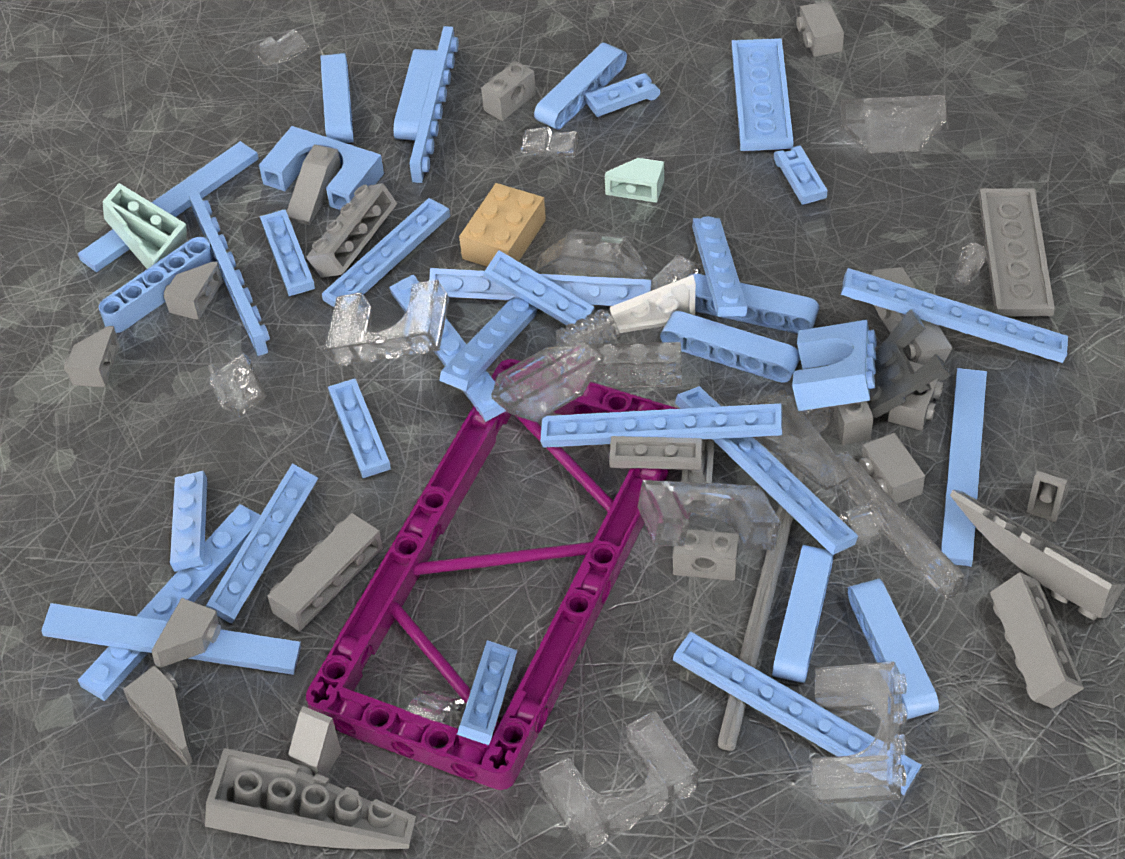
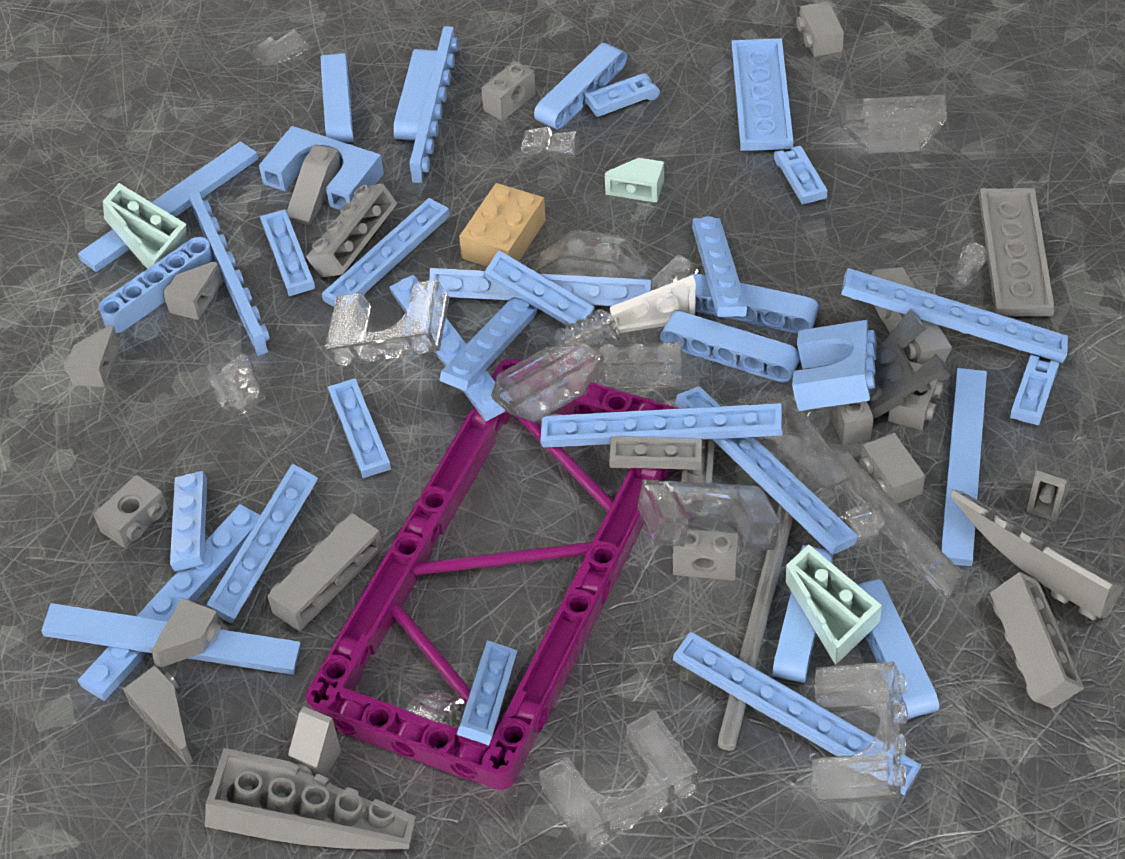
(130, 511): none -> light grey brick
(831, 602): none -> light aqua wedge
(1034, 390): none -> light blue plate

